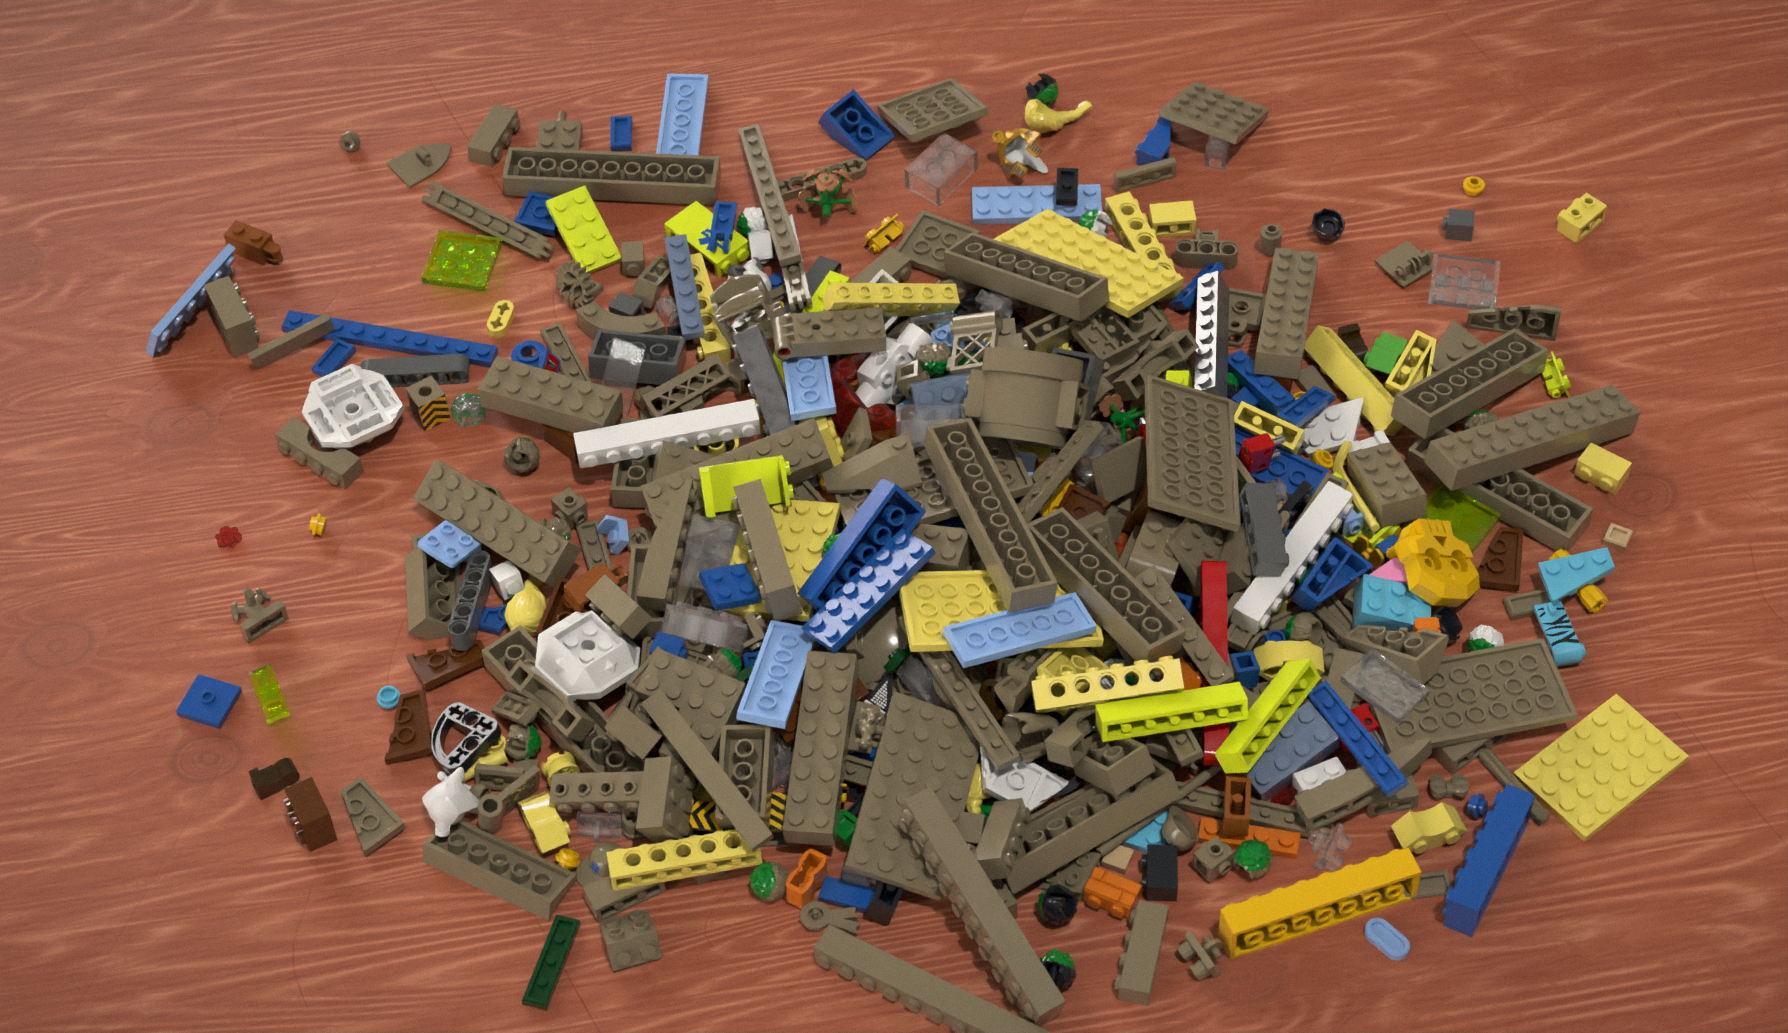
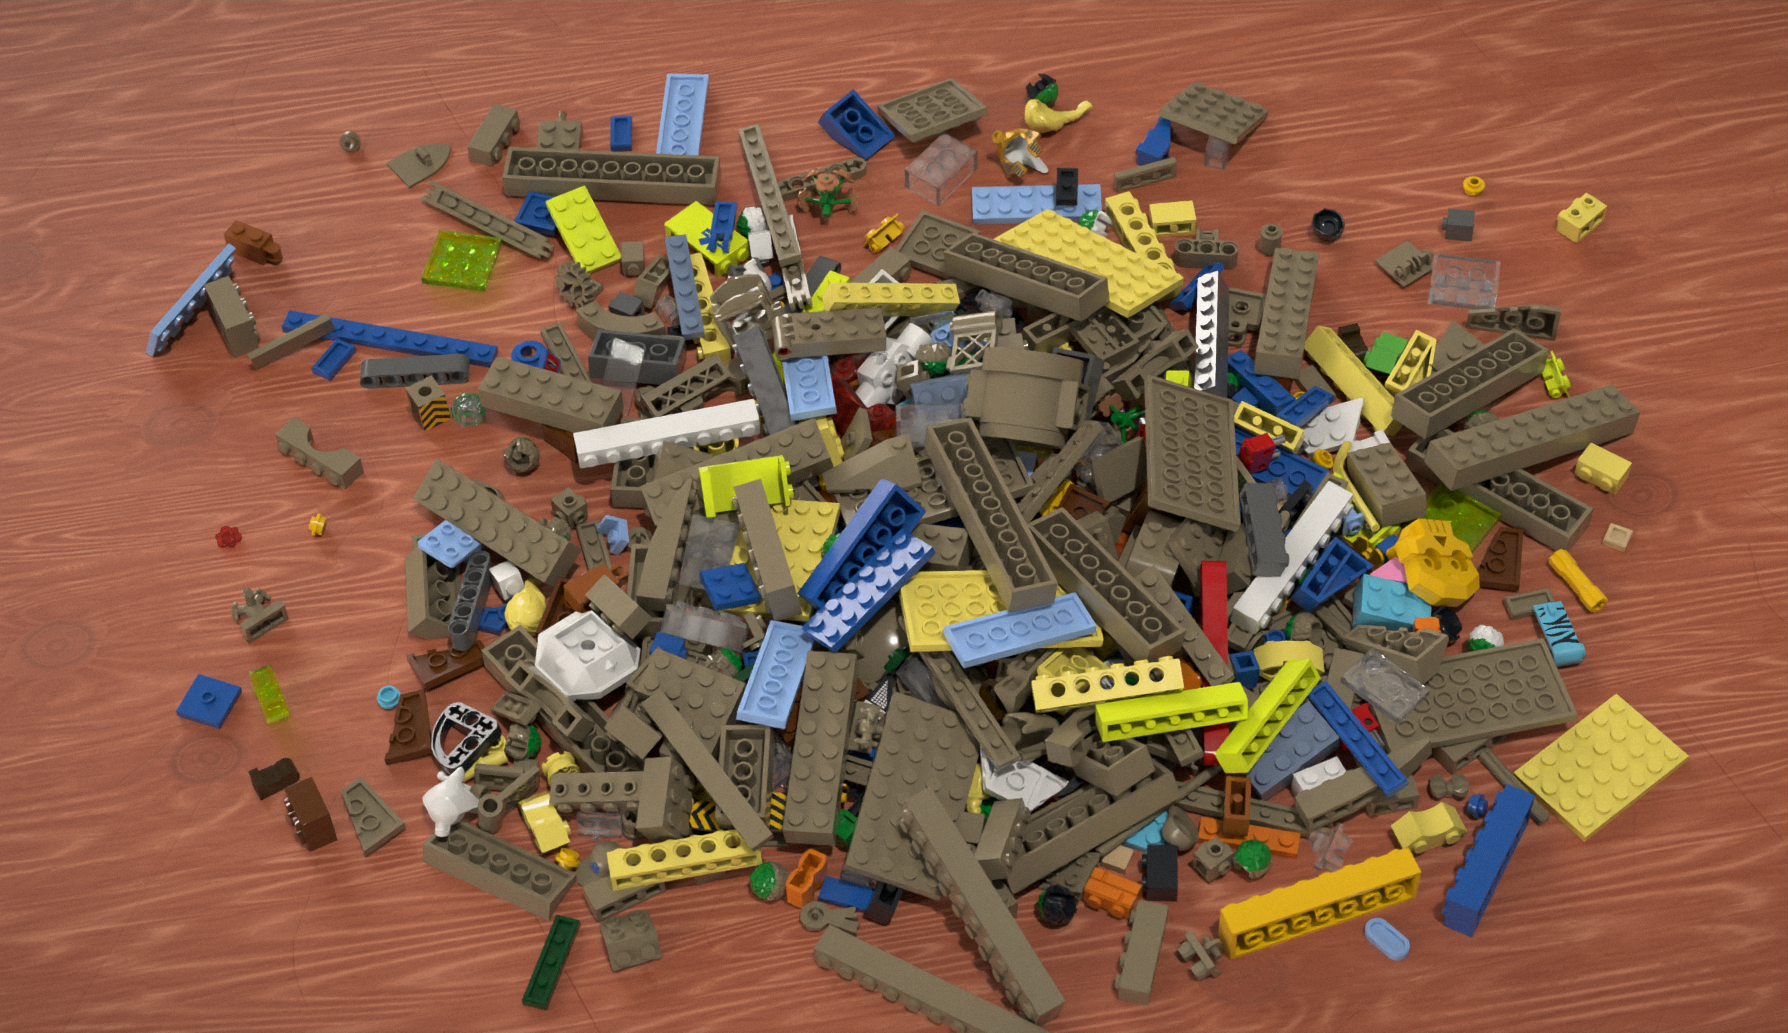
(351, 407): white piece -> none
(505, 319): light yellow beam -> none
(1059, 967): black piece -> none
(1285, 796): clear red plant -> none
(1431, 885): dark tan tile -> none
(1569, 573): medium azure wing -> none

